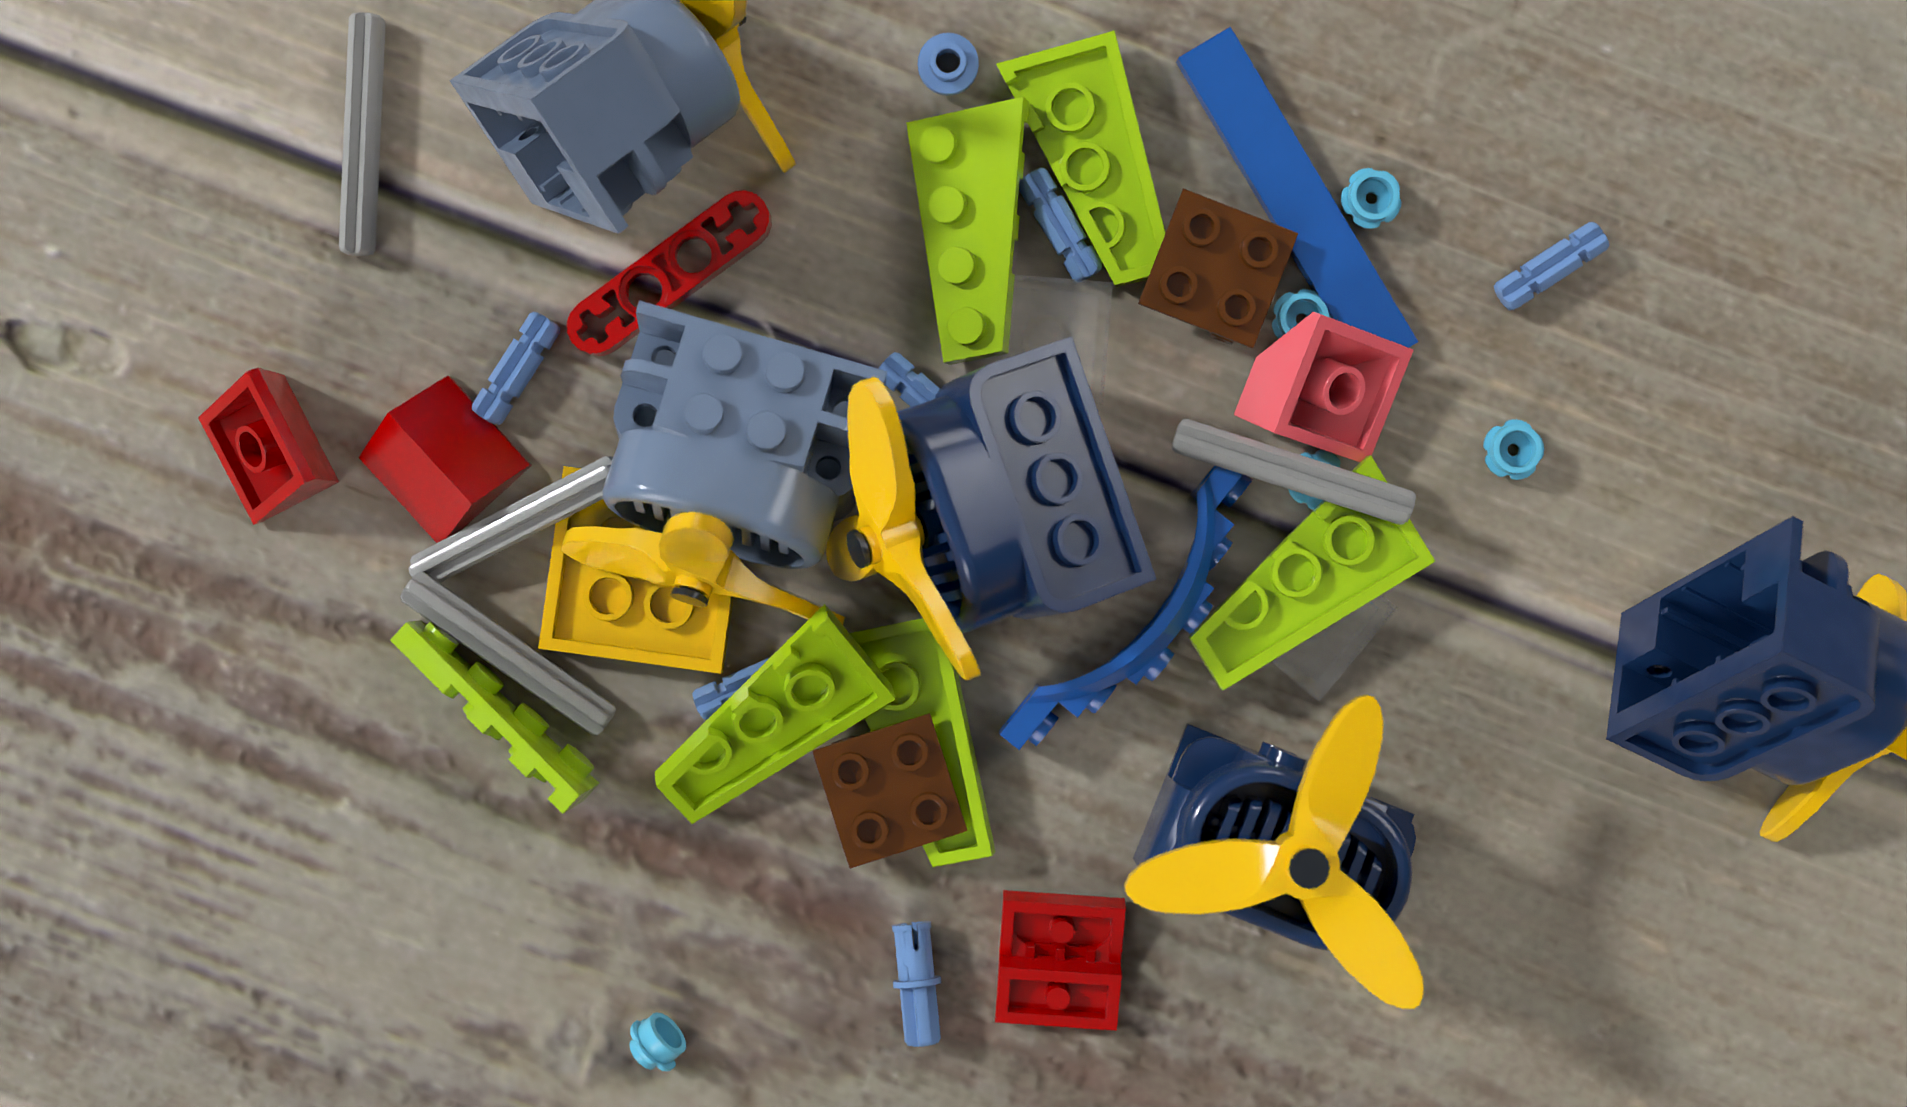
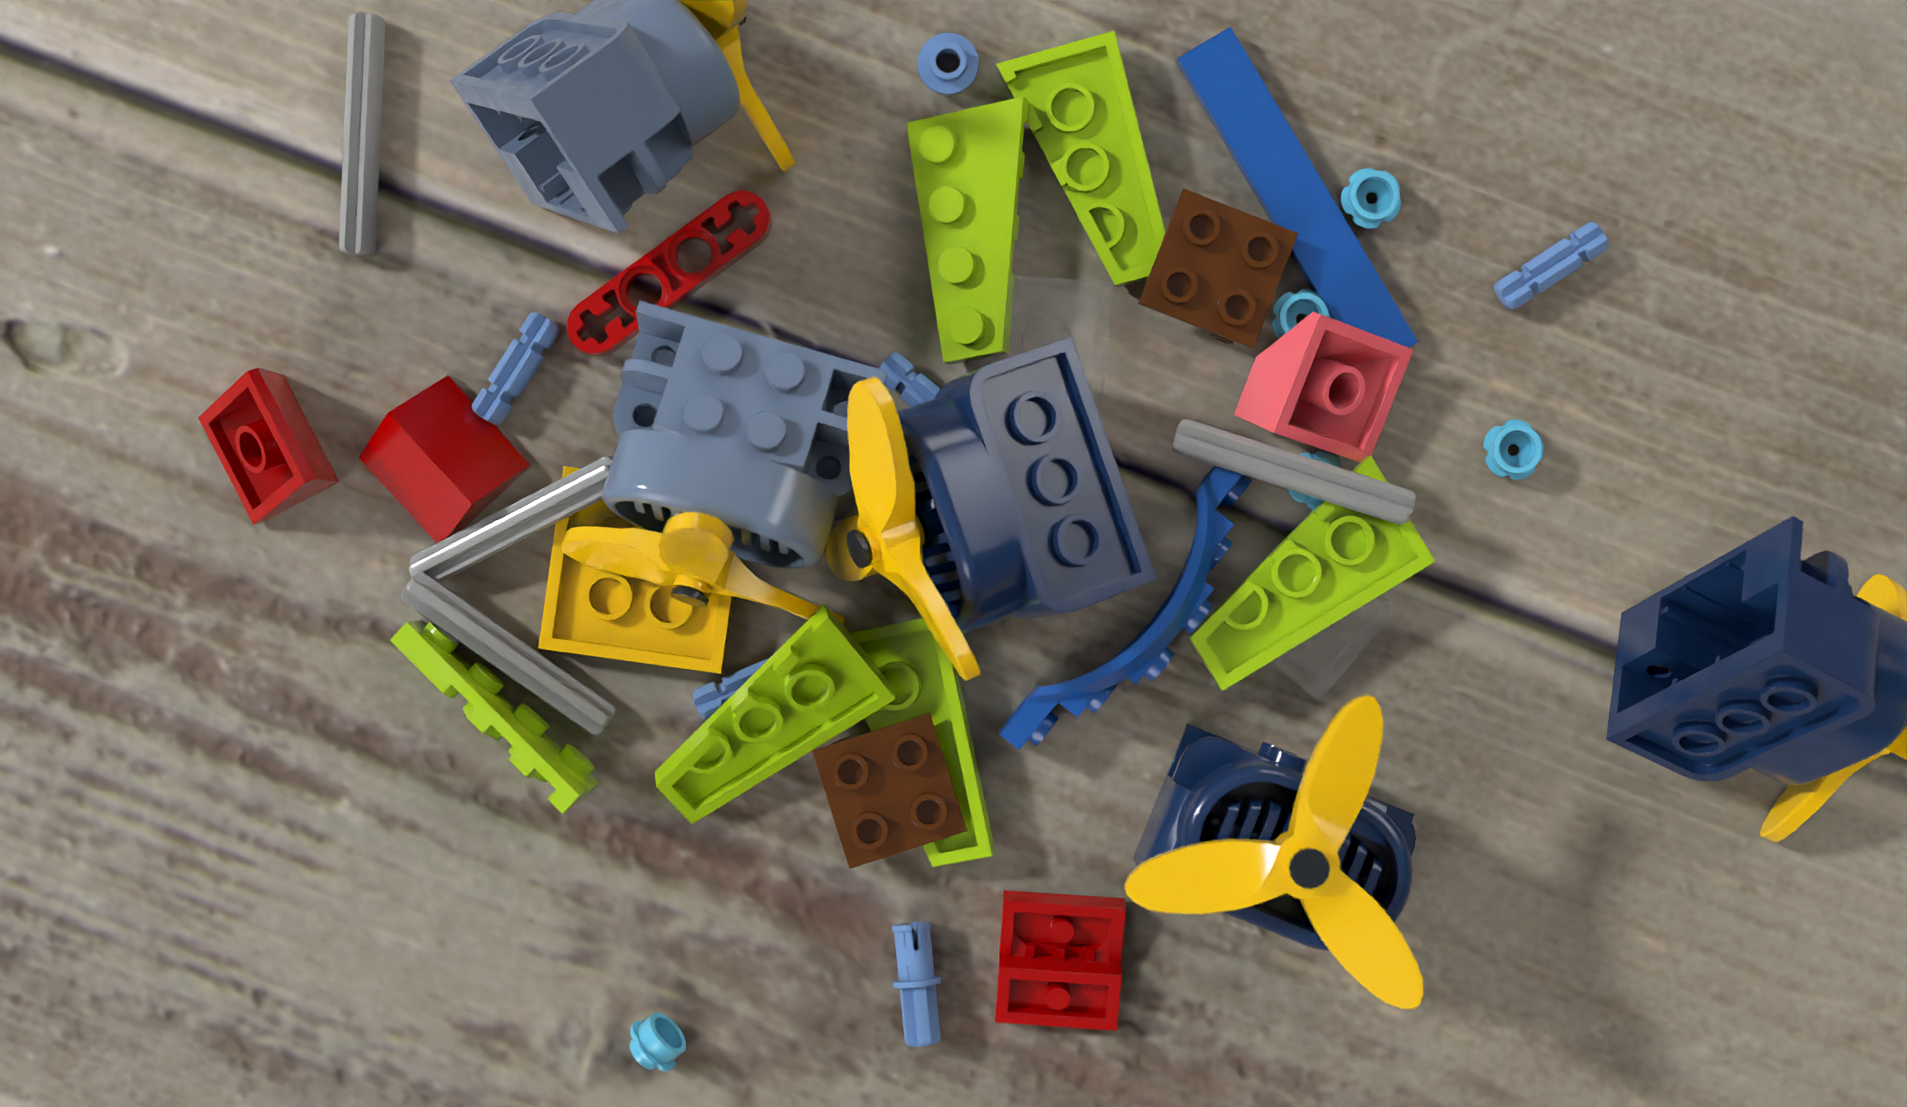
(1060, 225): medium blue axle -> none

